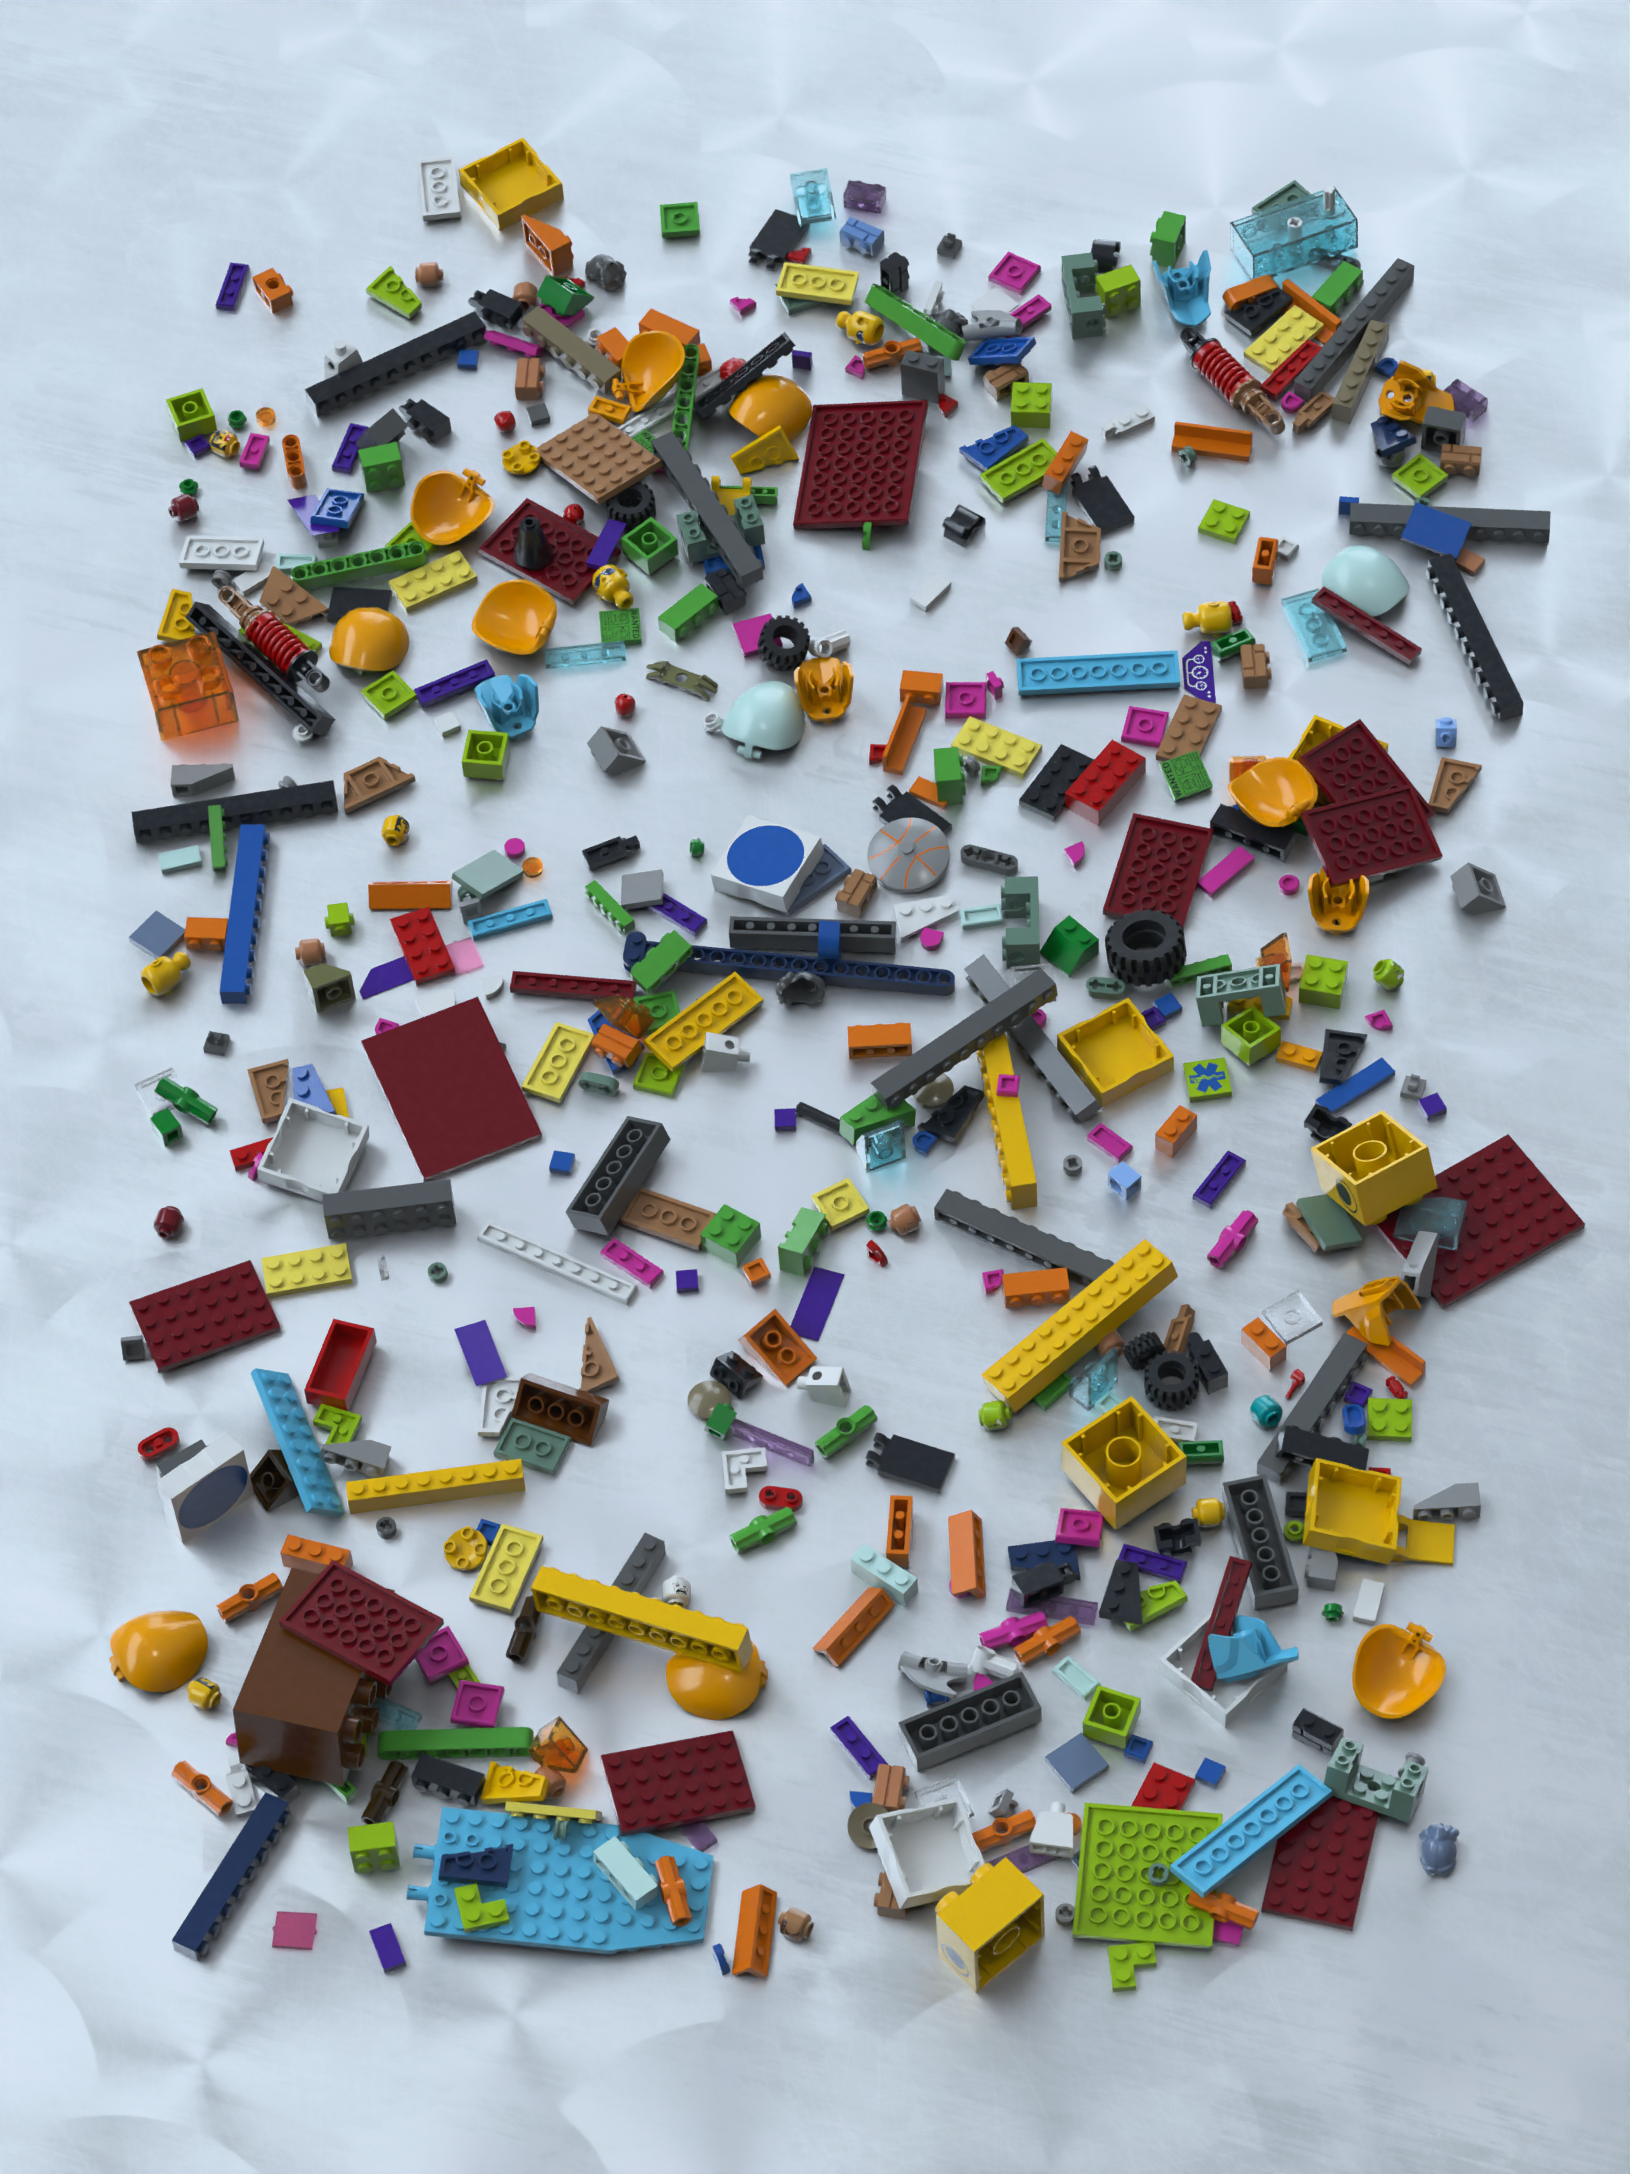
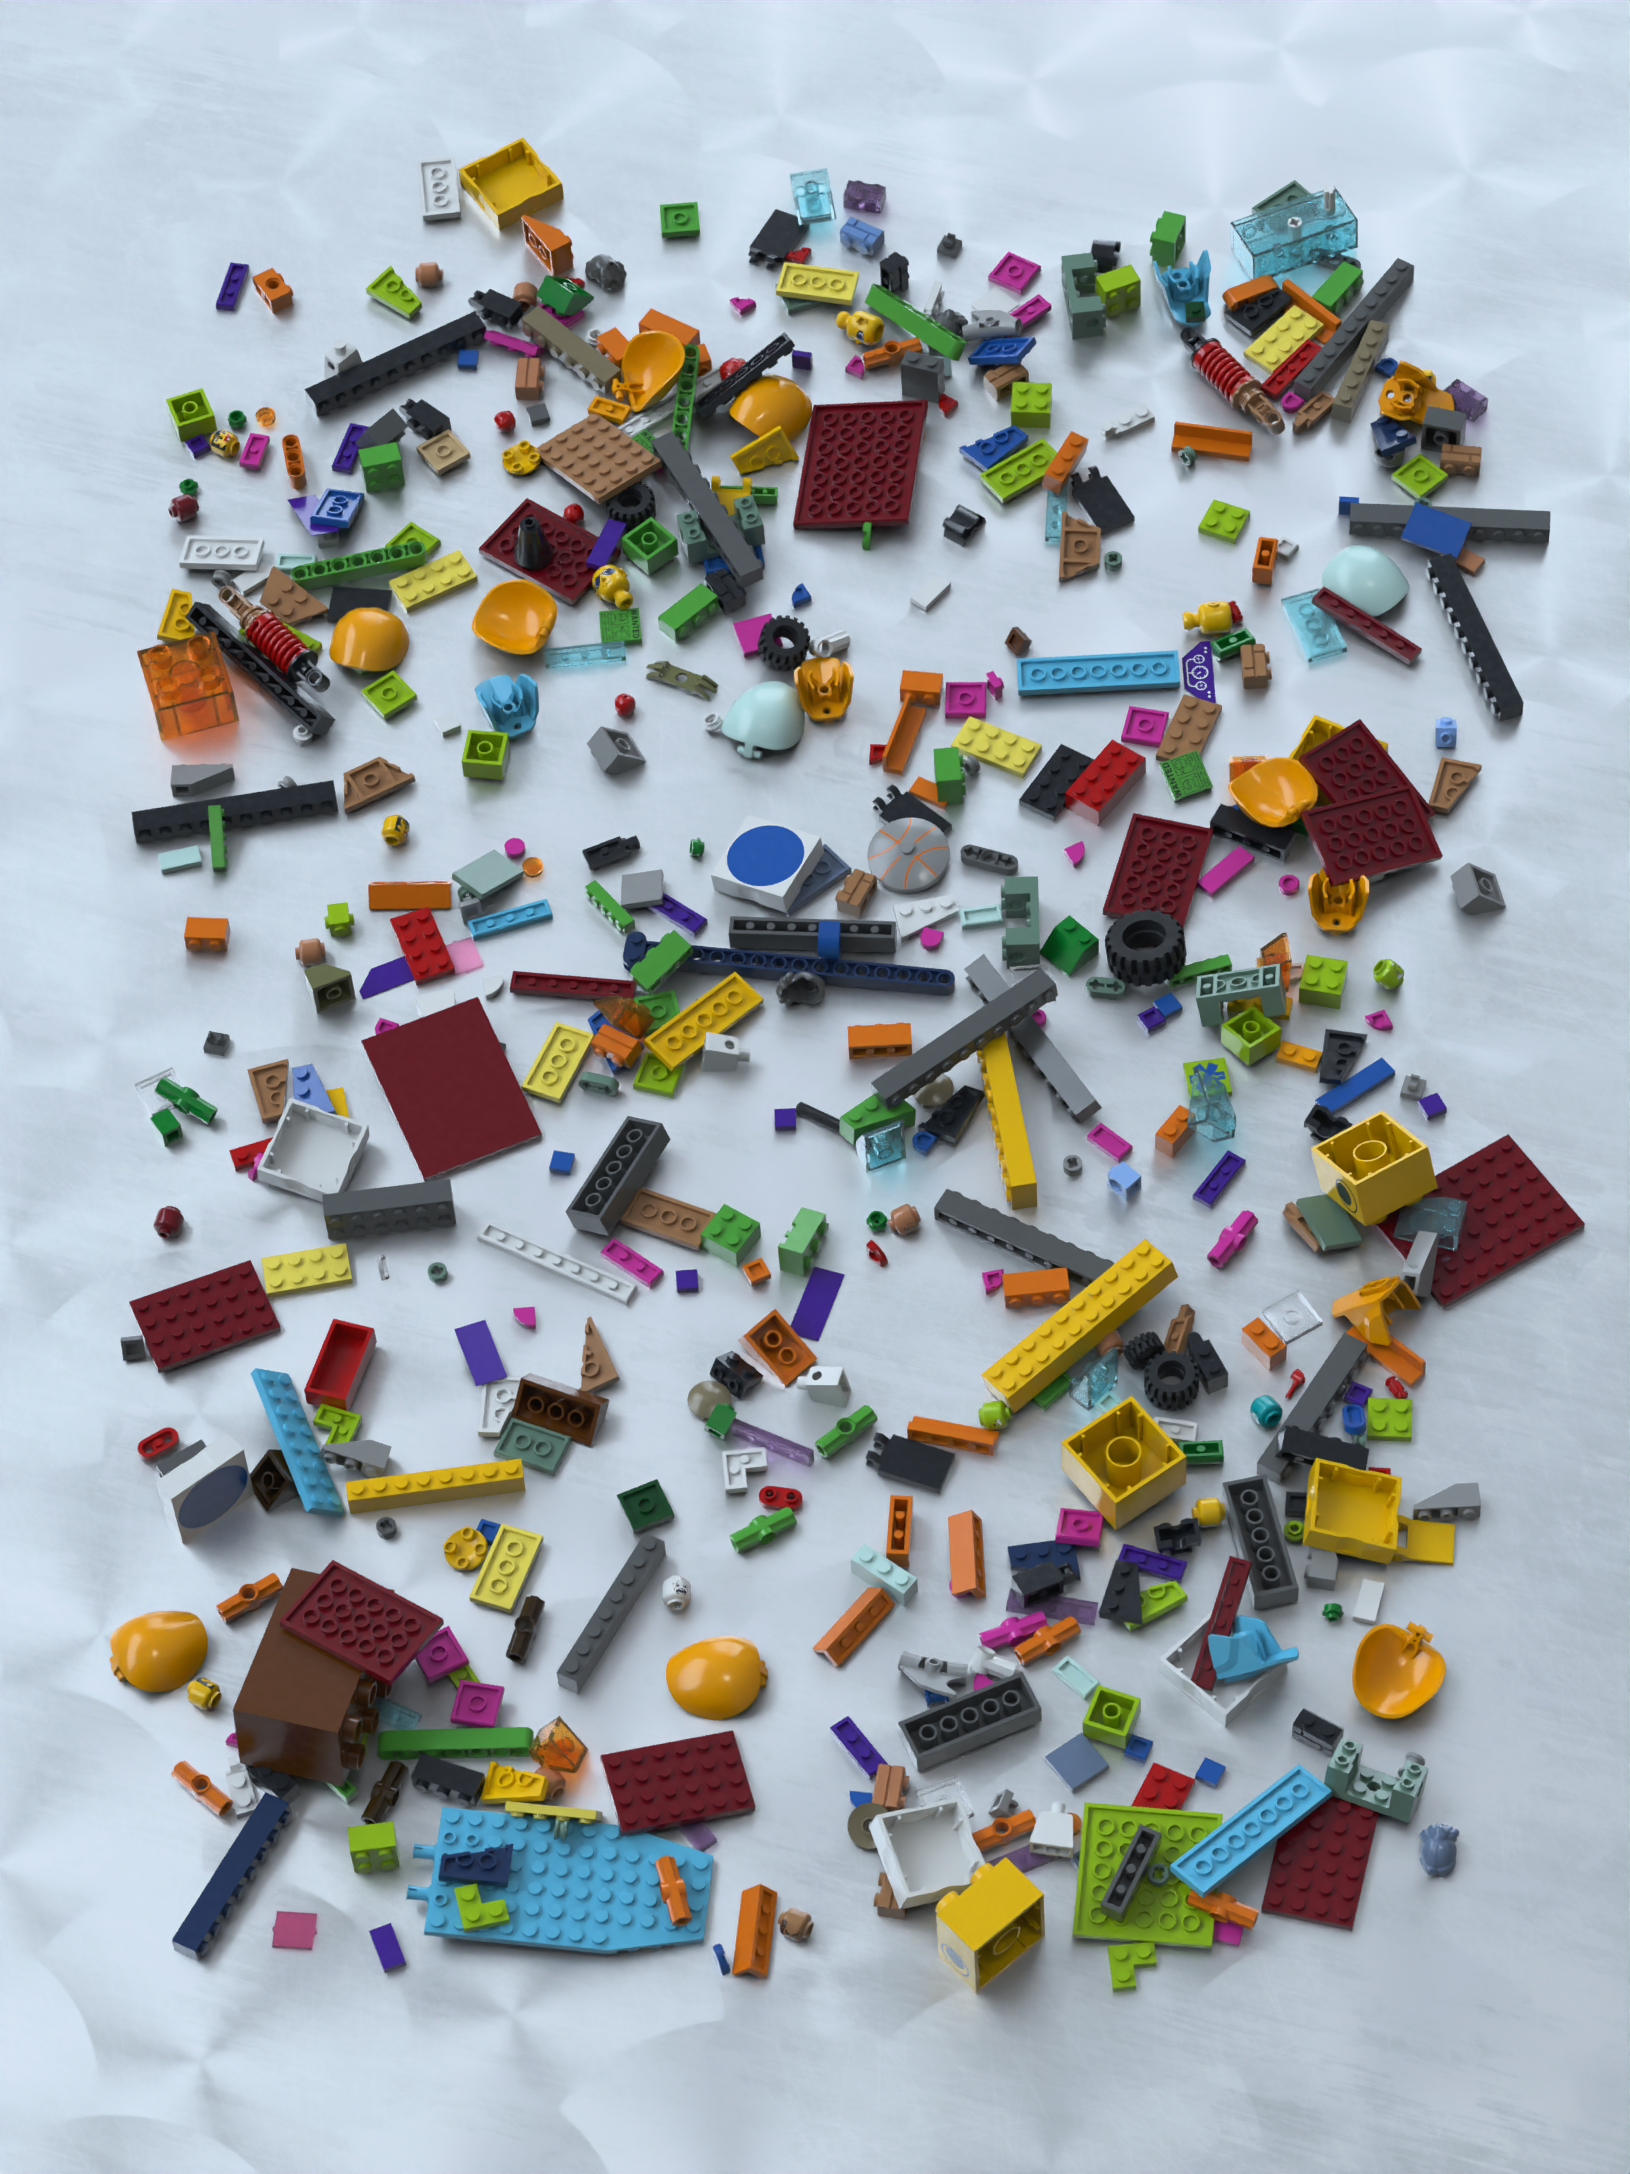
(157, 935): sand blue tile -> none
(164, 973): yellow piece -> none
(243, 914): blue brick -> none
(312, 1555): orange brick -> none
(443, 452): none -> tan plate
(450, 506): light orange piece -> none
(454, 683): dark purple plate -> none
(626, 1873): light aqua brick -> none
(642, 1619): yellow brick -> none
(645, 1506): none -> dark green plate
(840, 1204): light yellow plate -> none
(952, 1435): none -> orange panel
(990, 774): bright green tile -> none
(1008, 1085): dark pink tile -> none
(1065, 1908): light grey bush -> none
(1115, 1052): yellow tile -> none
(1131, 1873): none -> dark grey brick
(1195, 311): none -> dark green plate
(1211, 1108): none -> clear light blue slope

